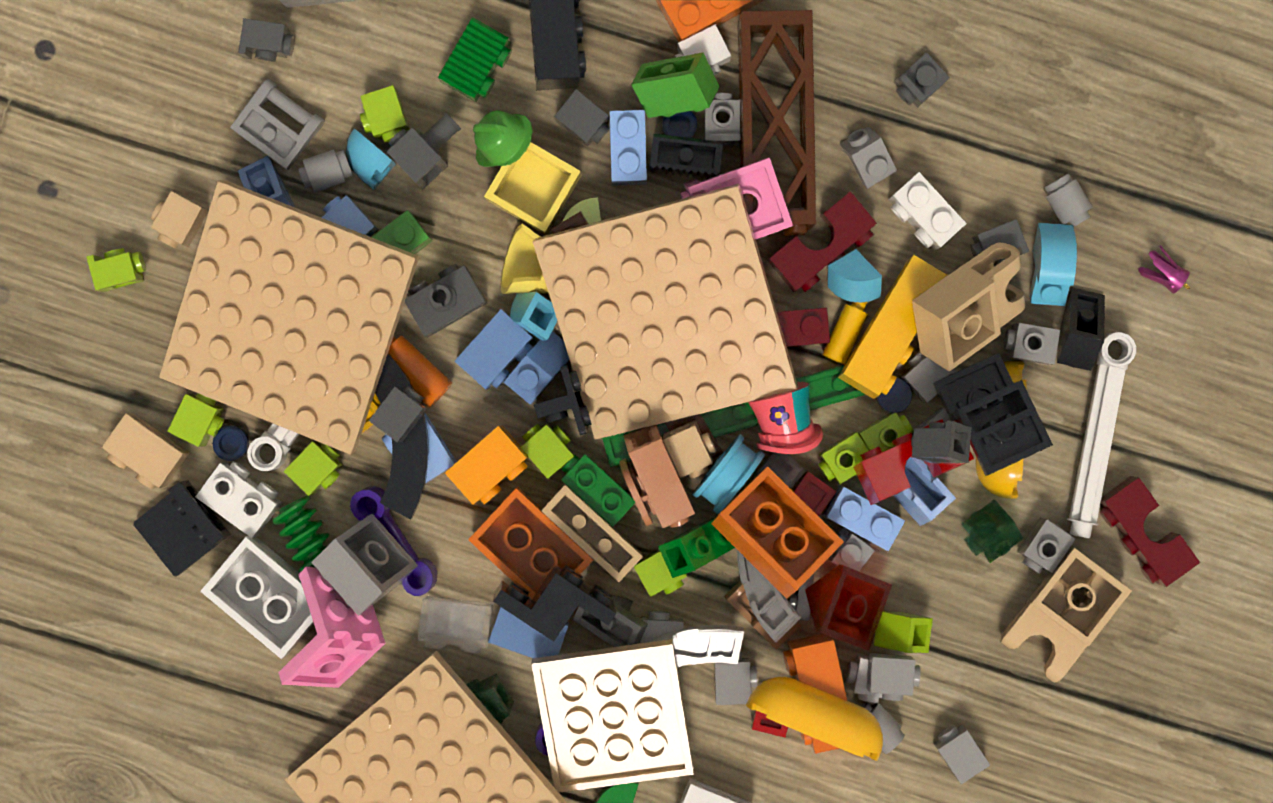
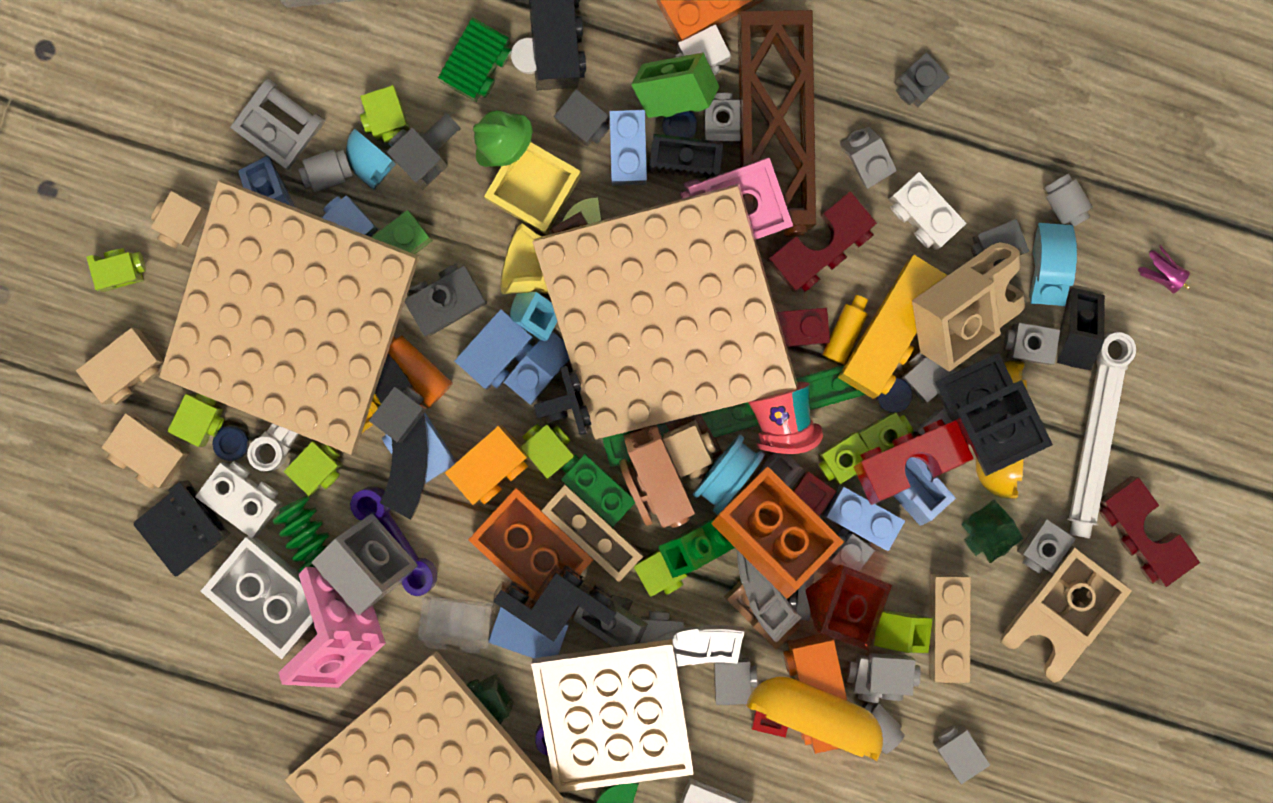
(120, 367): none -> tan brick
(265, 40): dark grey brick -> none
(523, 56): none -> white tile
(854, 278): medium azure brick -> none
(942, 443): dark grey brick -> none
(950, 628): none -> tan brick

